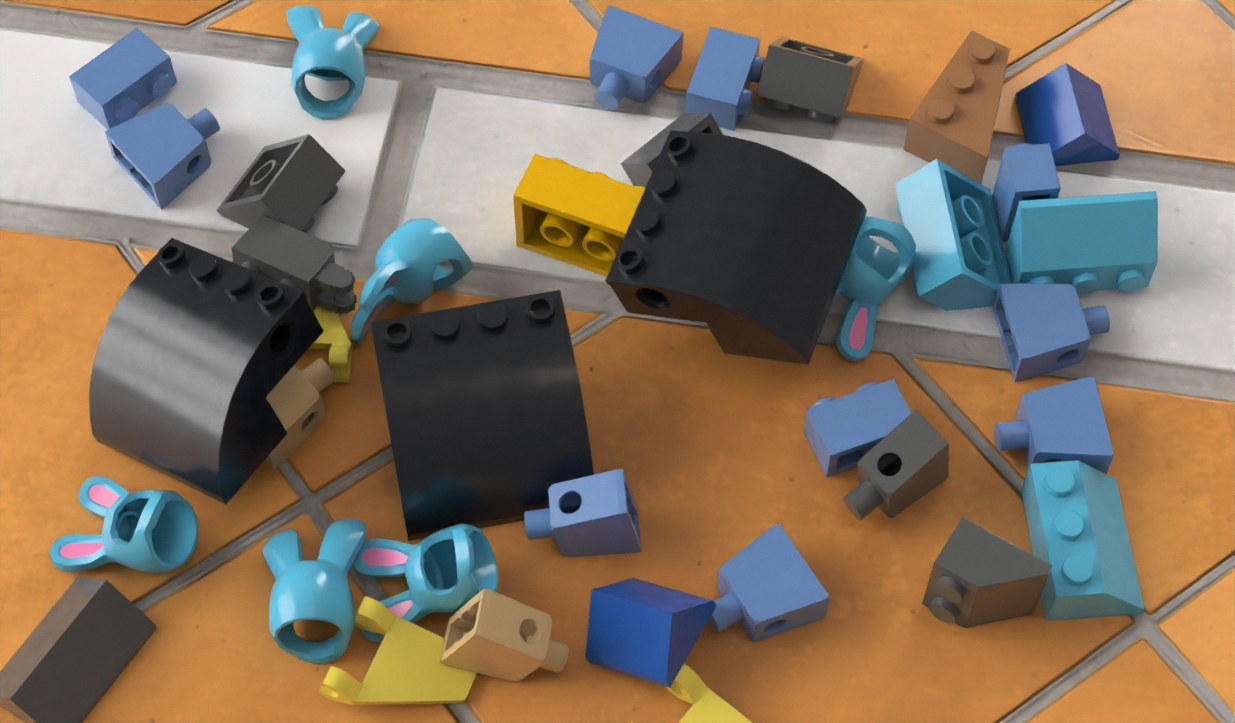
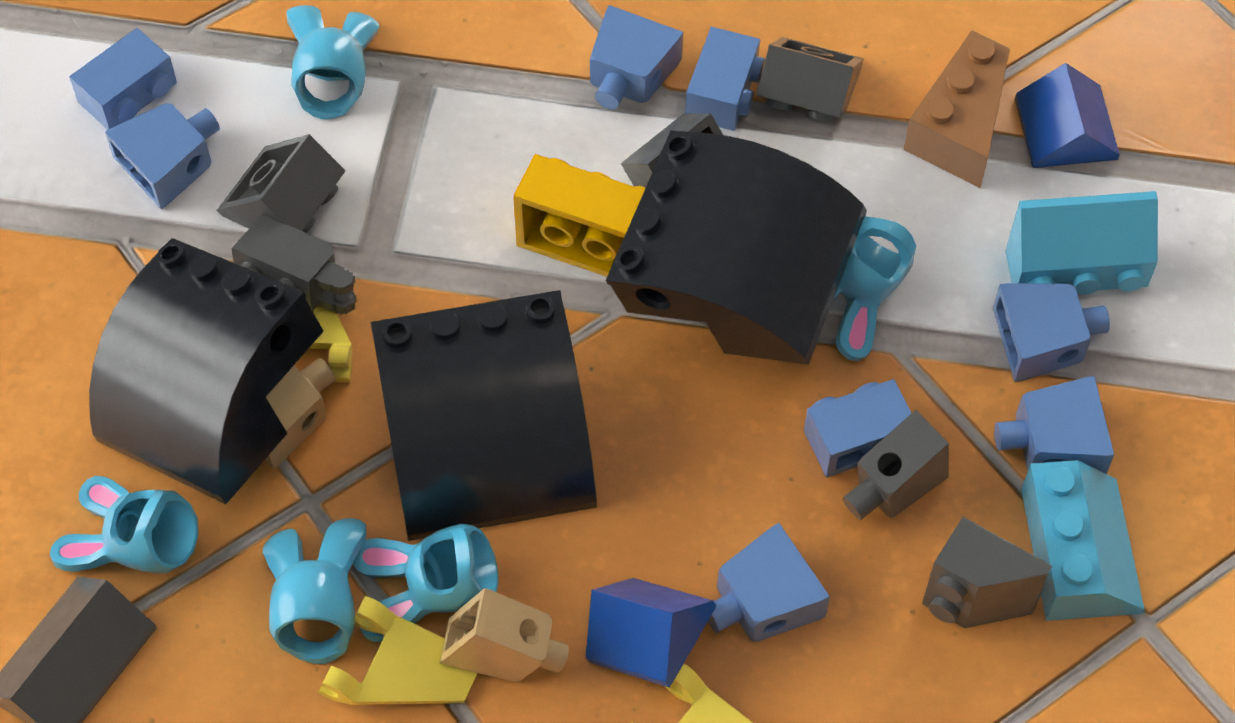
(409, 270): medium azure piece -> none
(589, 516): medium blue torso -> none
(955, 236): medium azure slope -> none
(1023, 175): medium blue brick -> none

